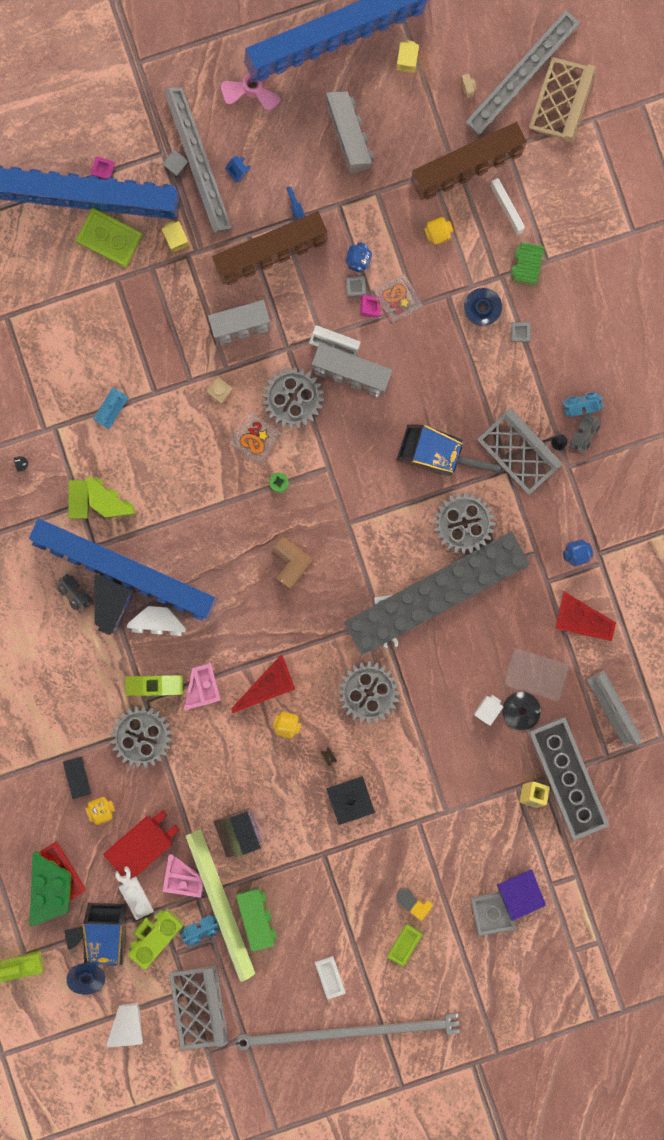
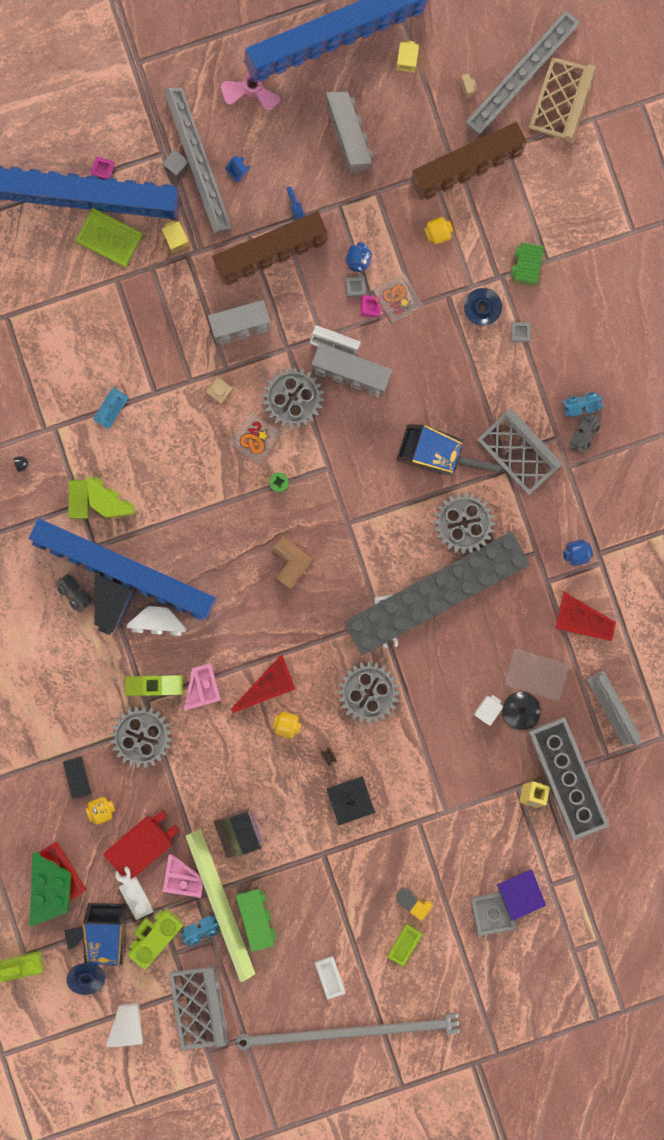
(507, 206): white tile -> none
(556, 445): black hinge -> none

